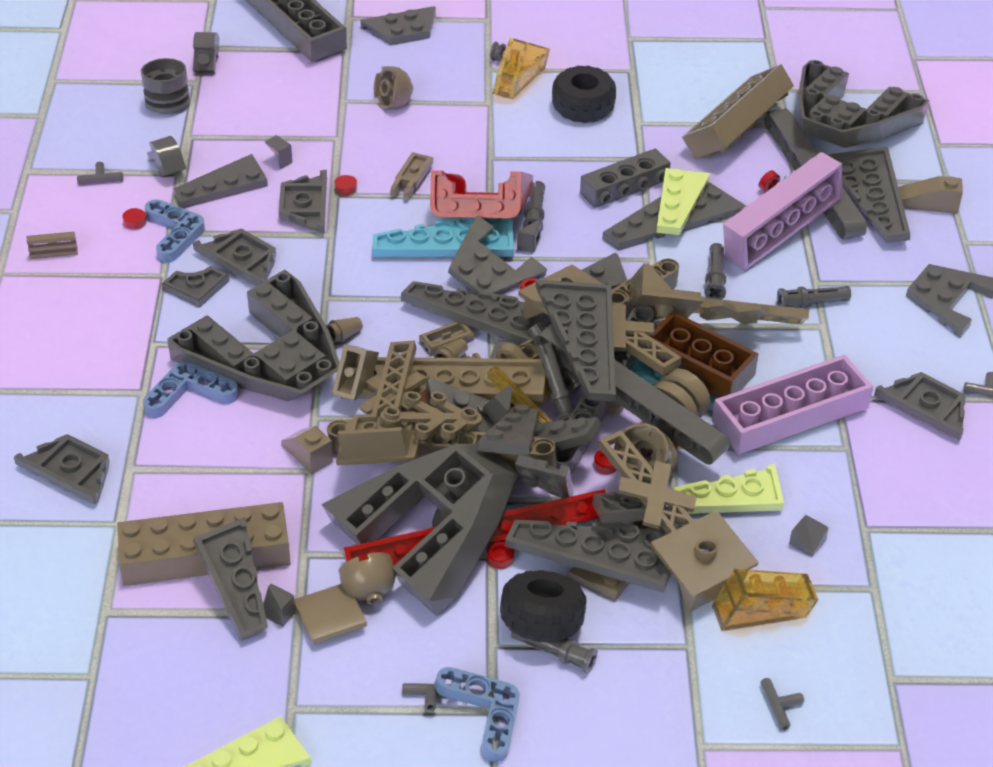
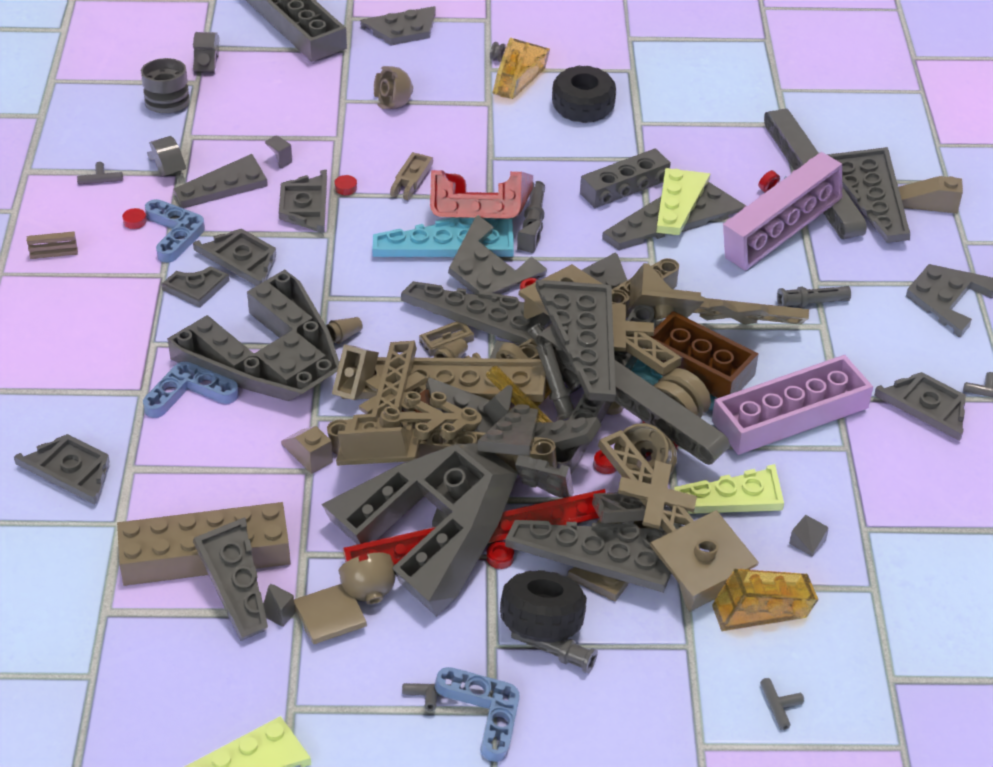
(715, 277): dark grey pin -> none
(738, 112): dark tan brick -> none
(846, 122): dark grey piece -> none

